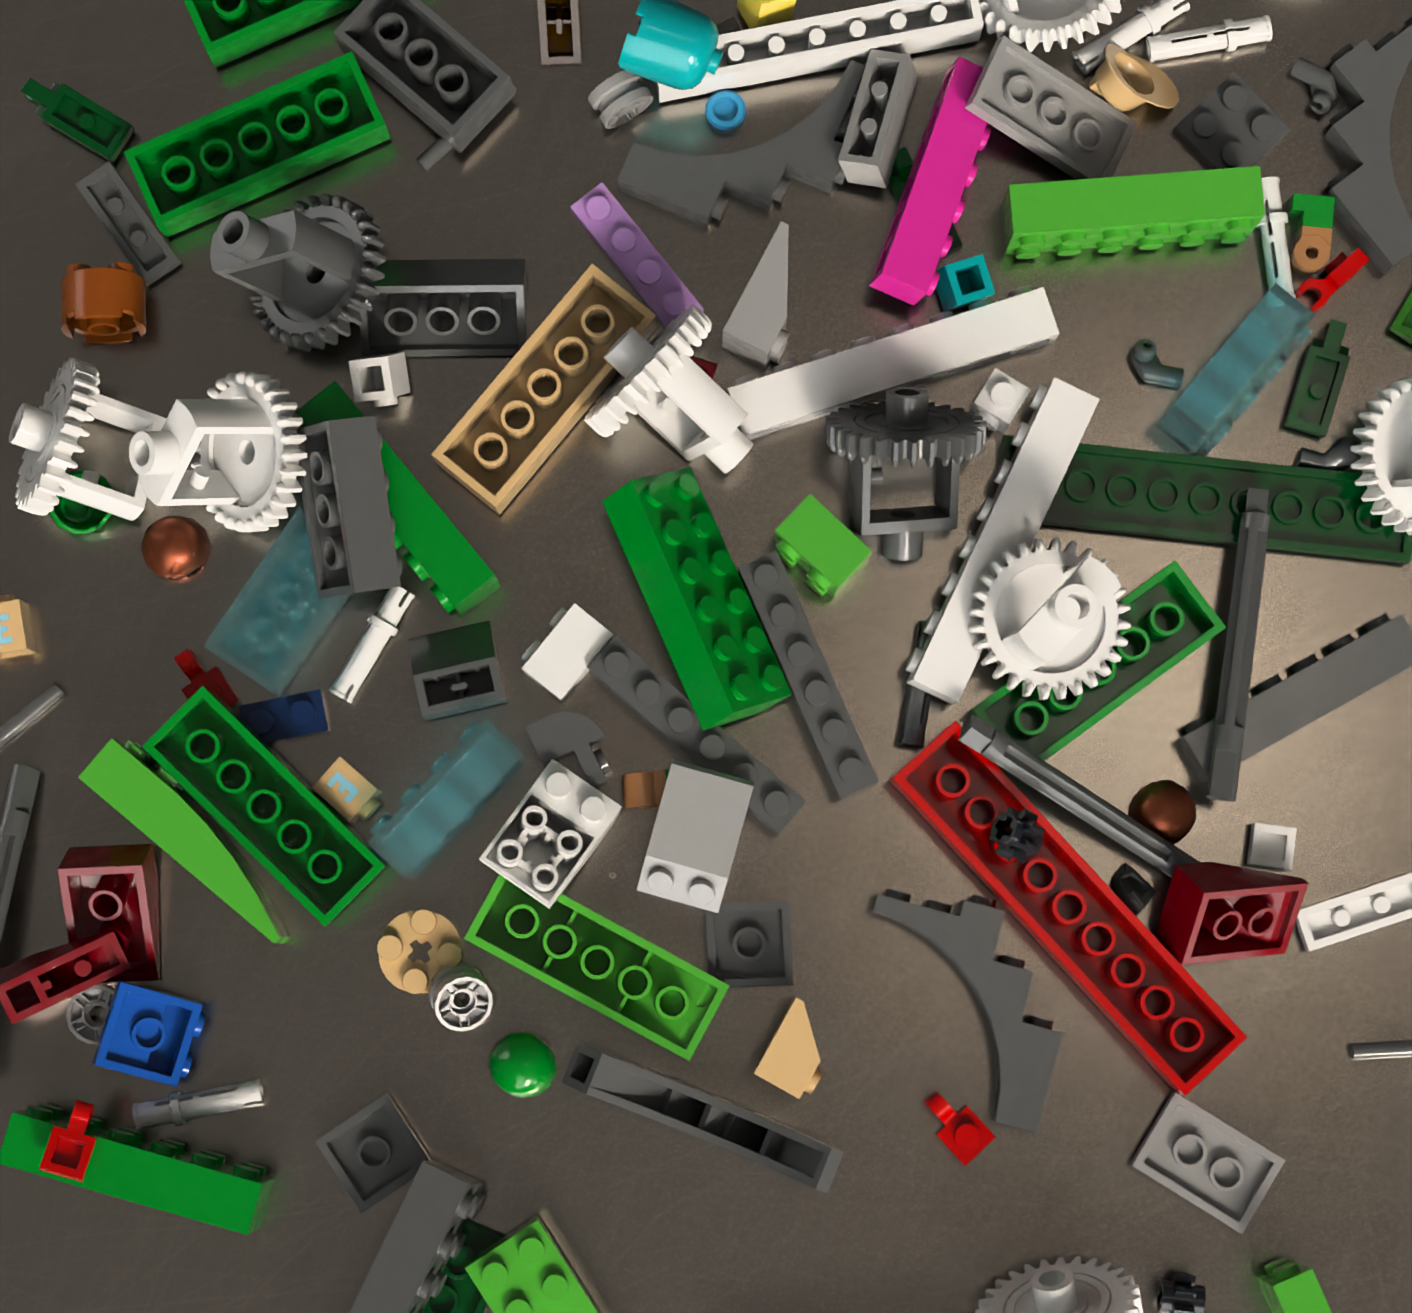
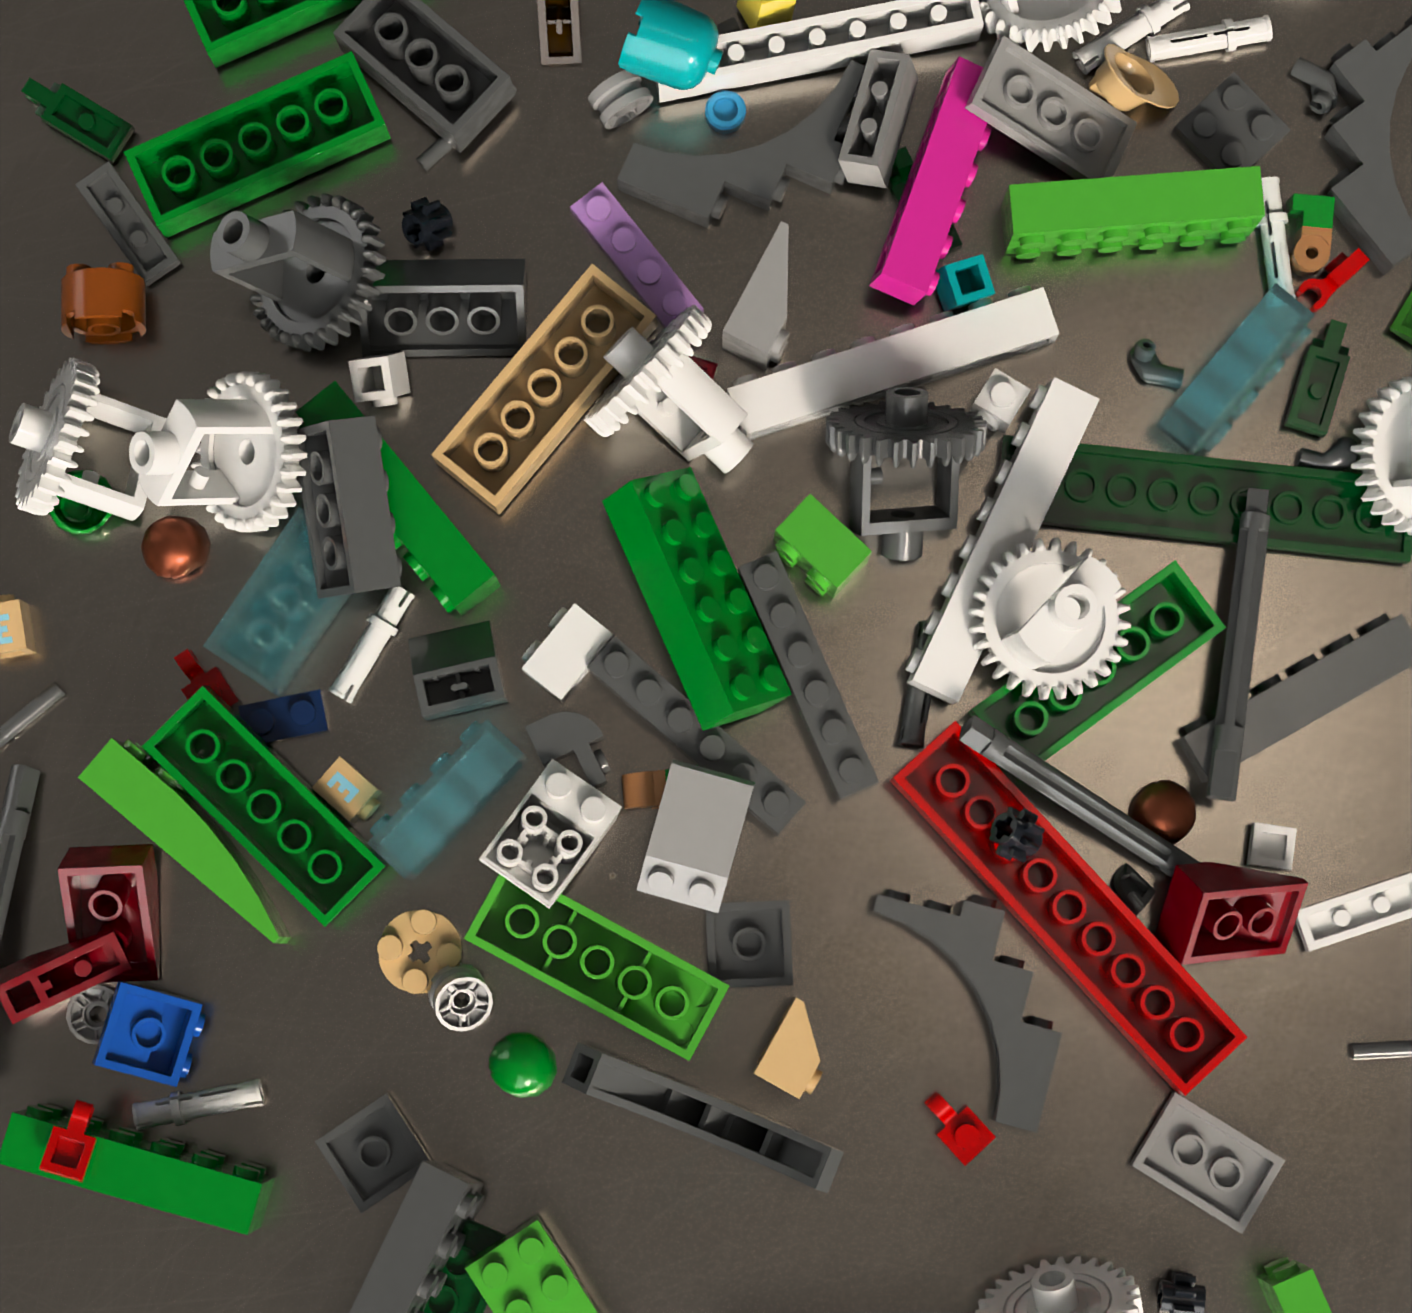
(427, 224): none -> black gear

